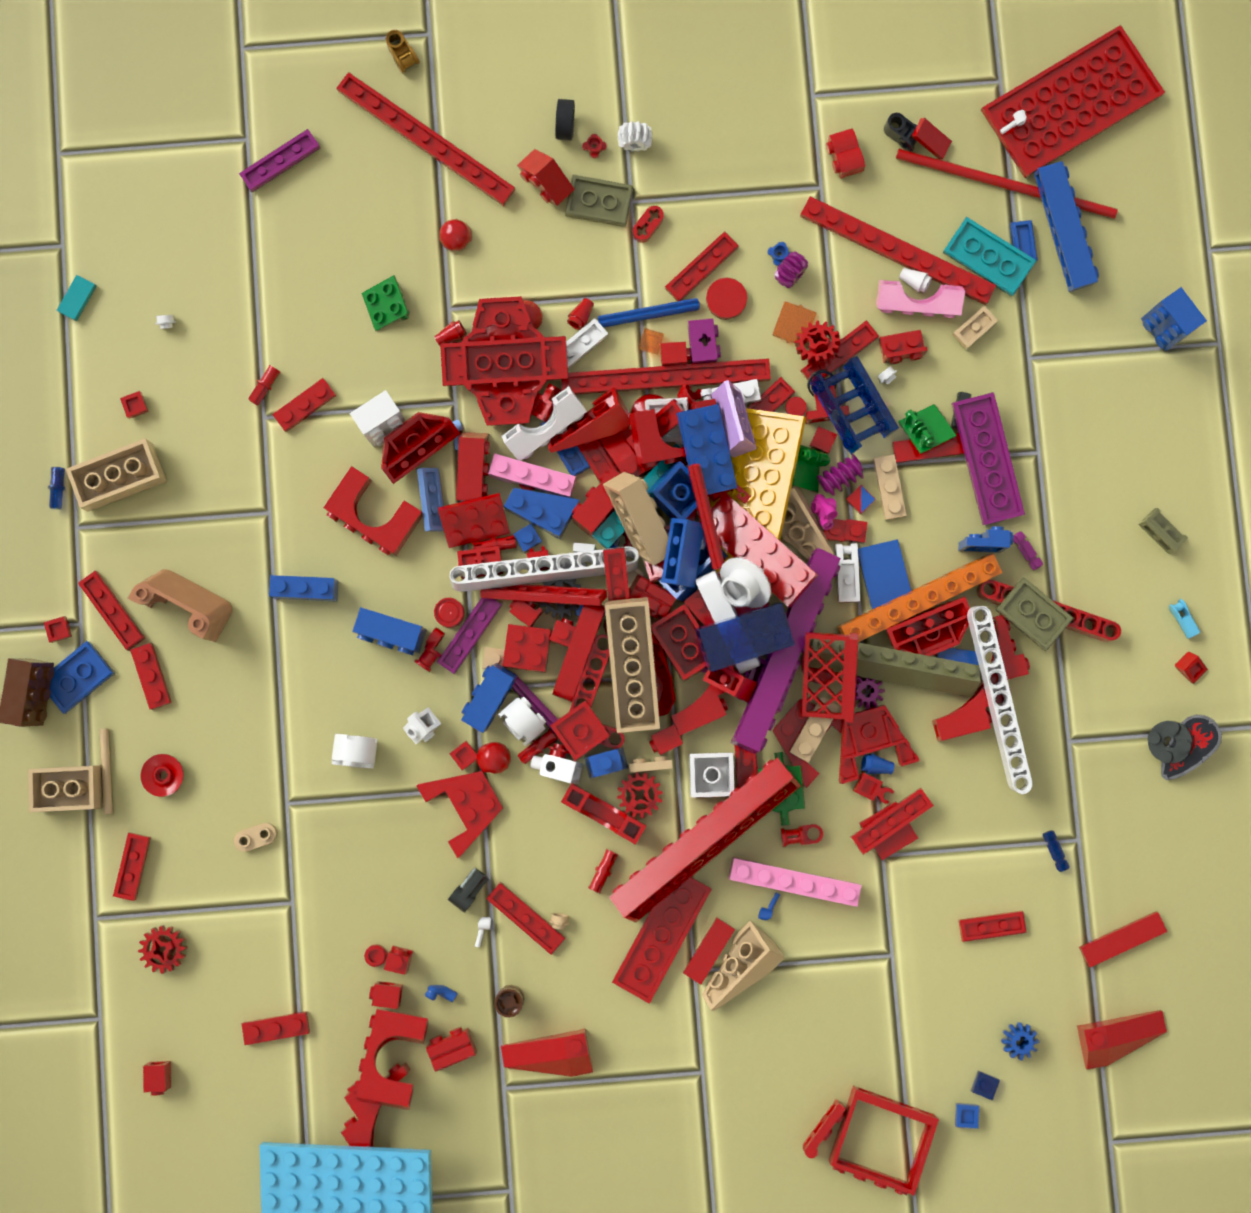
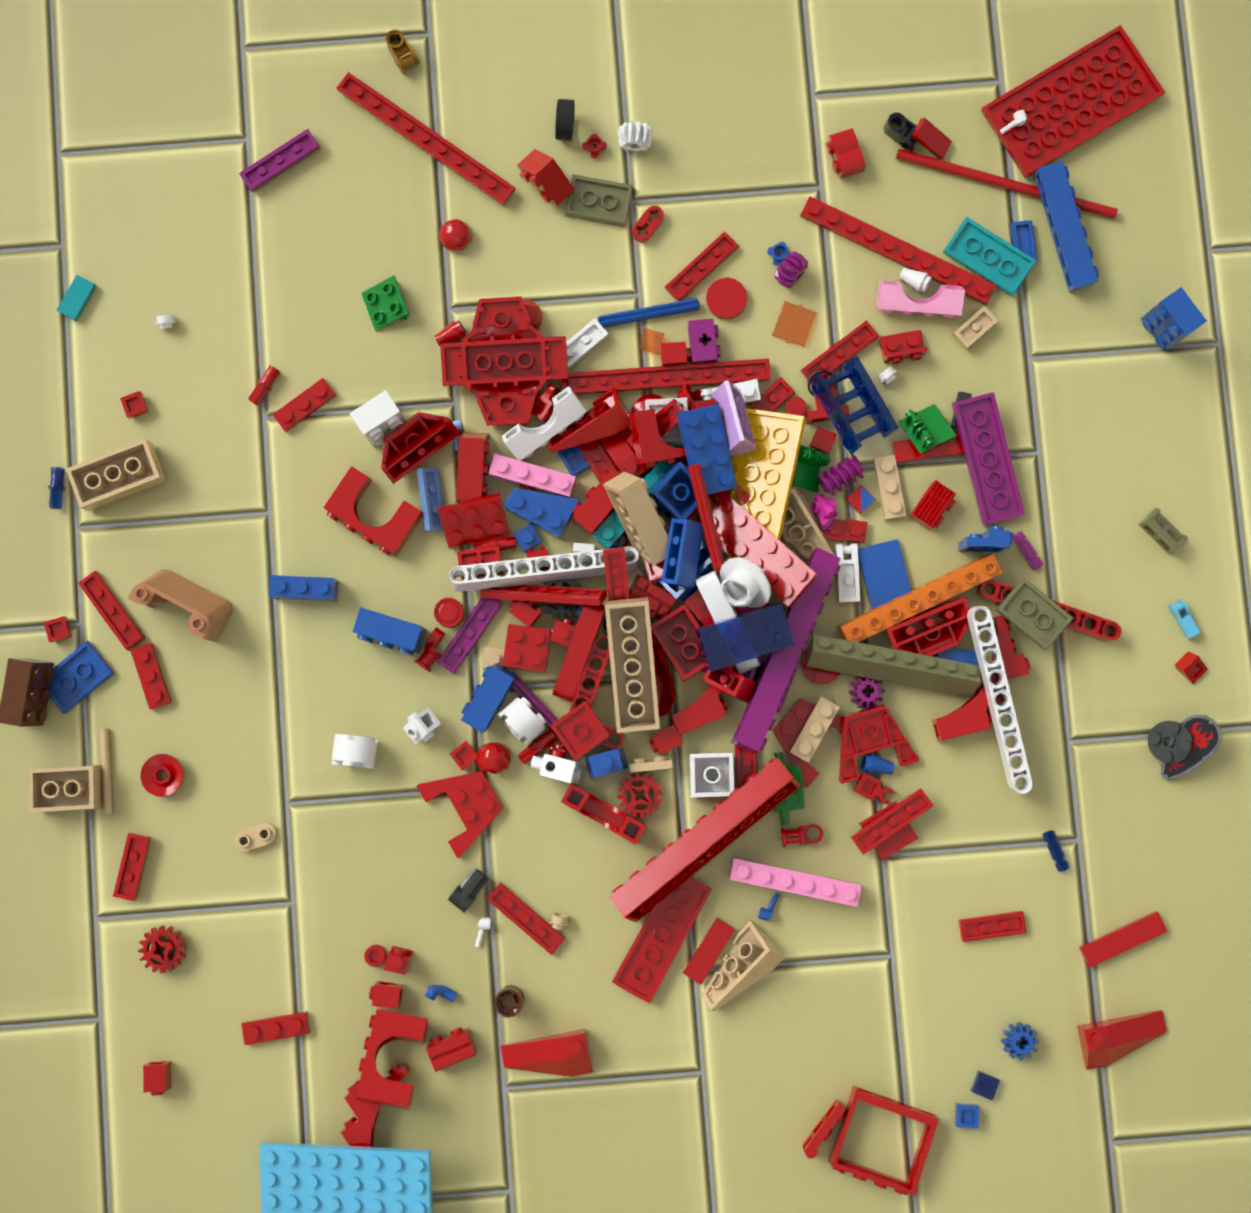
(580, 314): red cone -> none
(603, 871): red pin -> none
(819, 345): red gear -> none
(849, 676): red fence -> none
(932, 505): none -> red brick

